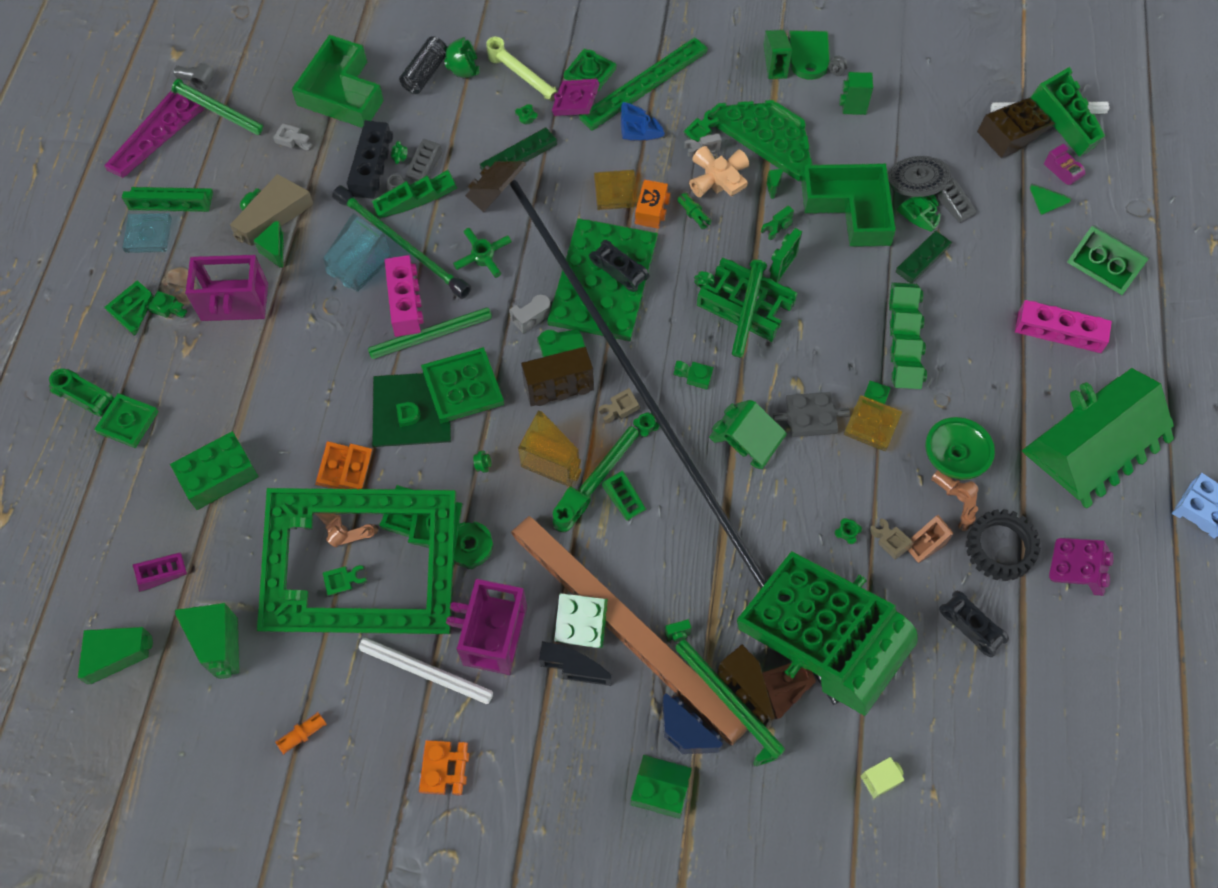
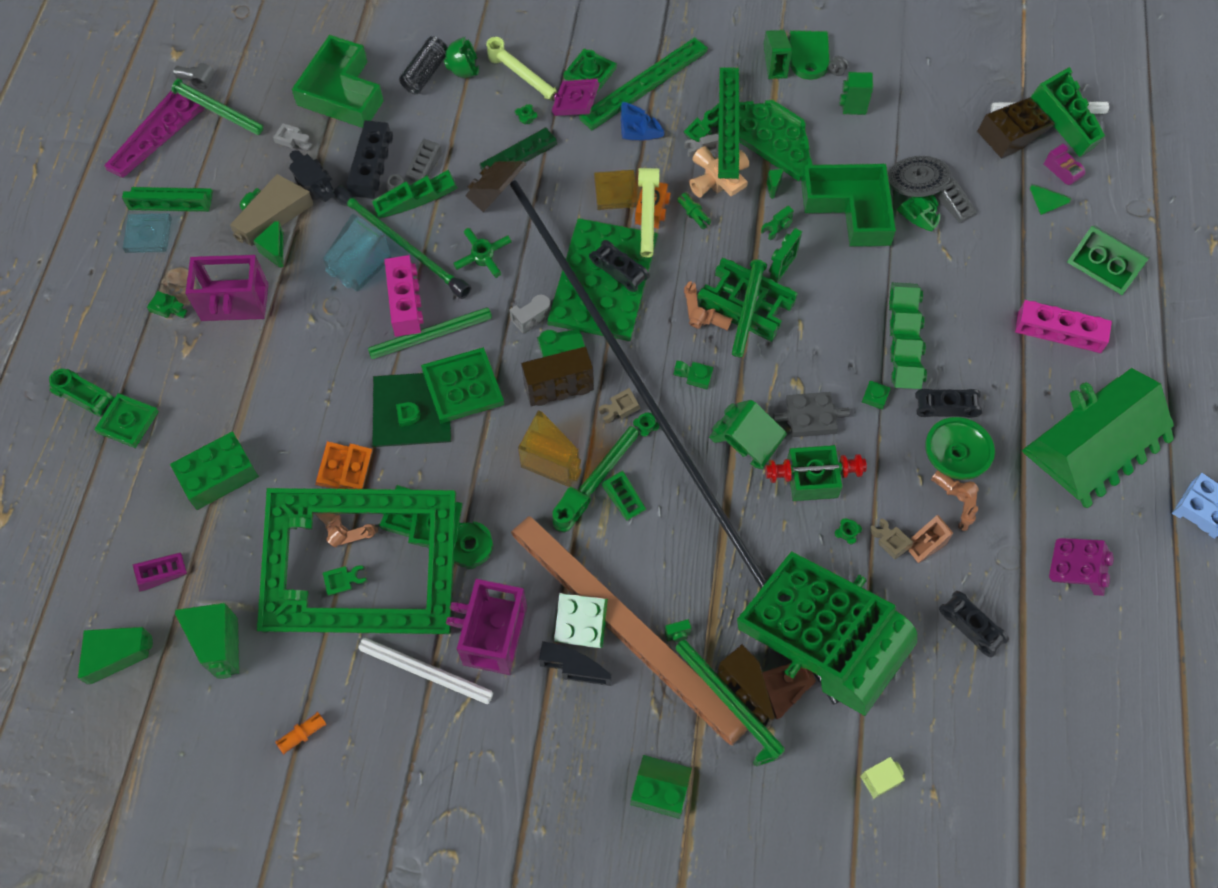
(130, 307): green wing -> none
(310, 176): none -> black hinge
(399, 152): green plate -> none
(436, 765): orange plate -> none
(482, 461): green plate -> none
(648, 180): none -> yellowish green piece
(686, 729): dark blue slope -> none
(700, 316): none -> nougat pin
(704, 278): green plate -> none
(728, 123): none -> green plate
(815, 472): none -> green brick
(873, 423): clear yellow plate -> none
(923, 257): dark green plate -> none
(962, 403): none -> black piece
(1017, 525): black tyre -> none

